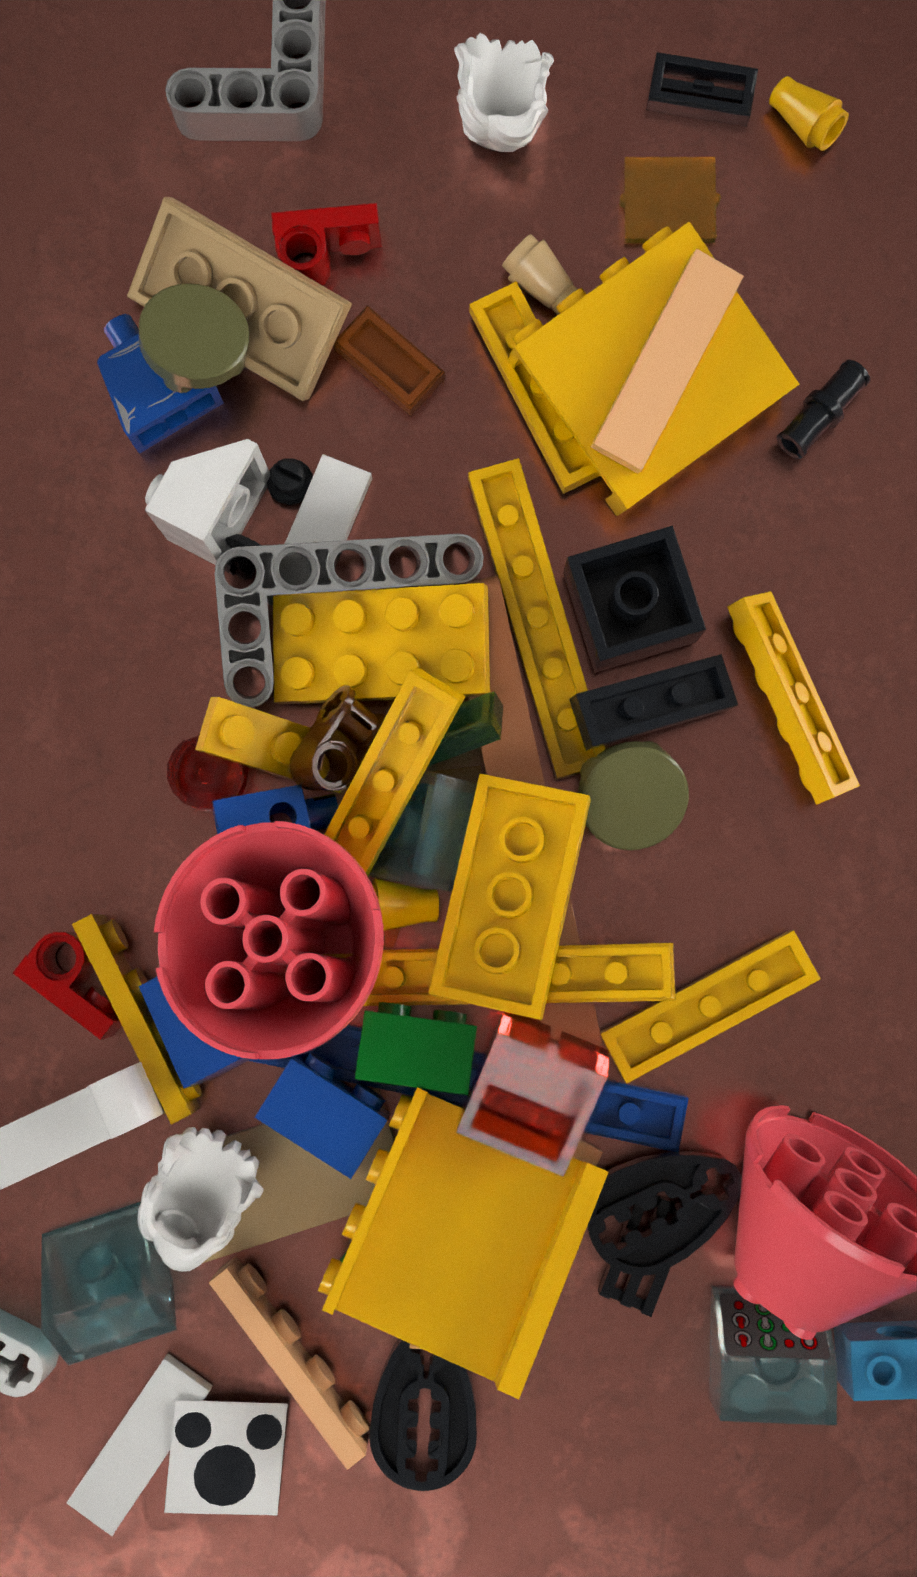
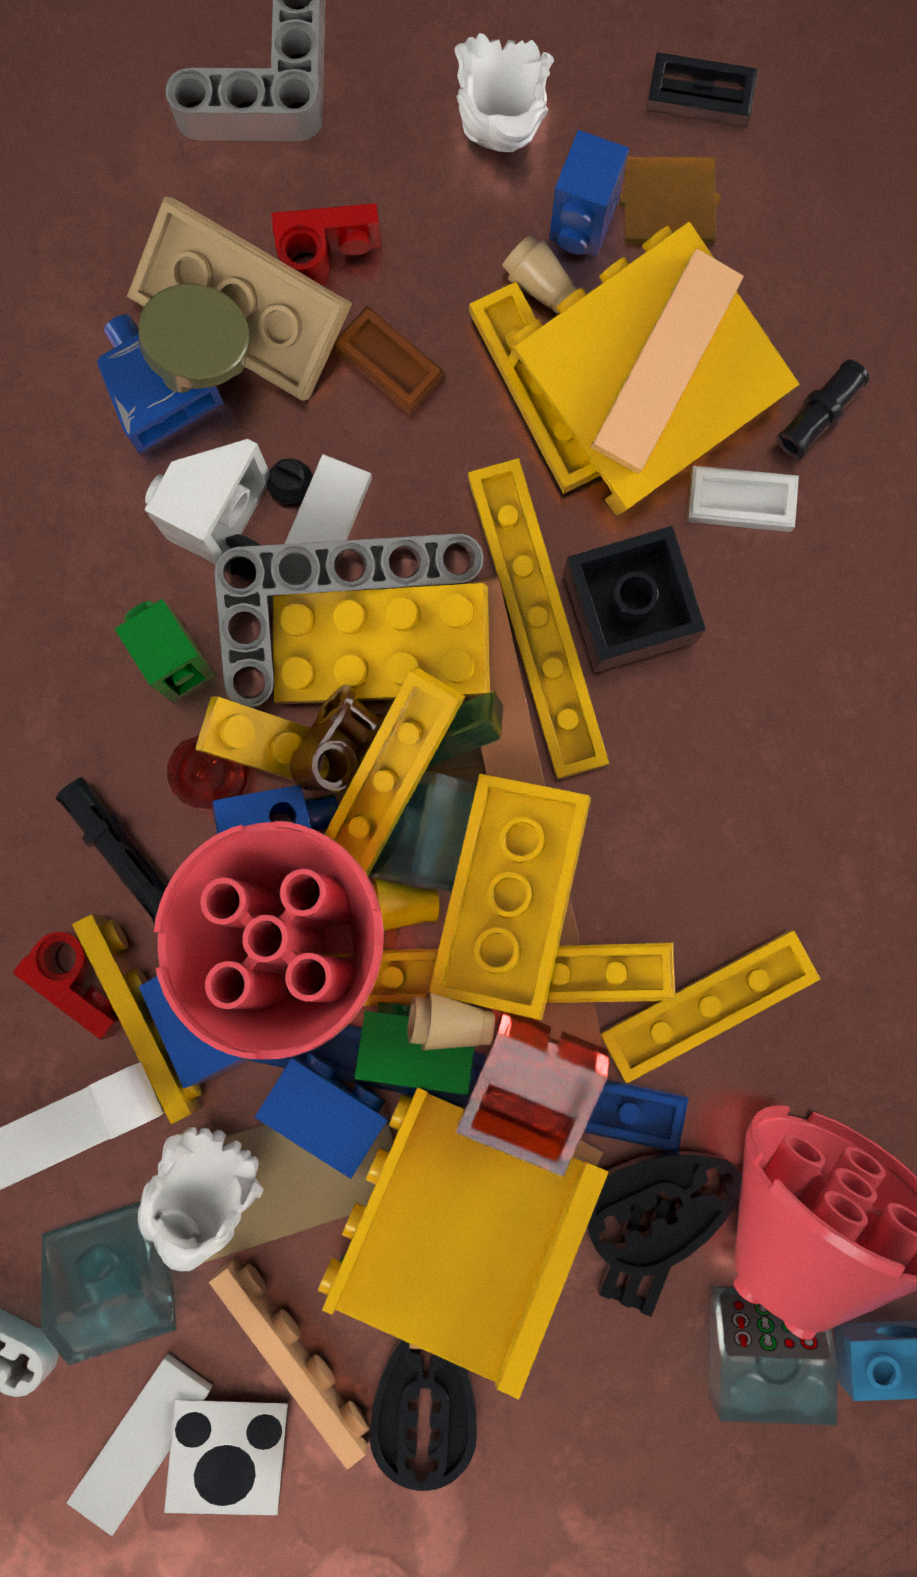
(113, 843): none -> black pin
(164, 649): none -> green brick
(447, 1023): none -> tan cone
(587, 193): none -> blue brick
(634, 795): olive tile -> none
(653, 702): black plate -> none
(742, 498): none -> white tile
(792, 696): yellow plate -> none
(810, 113): yellow cone -> none

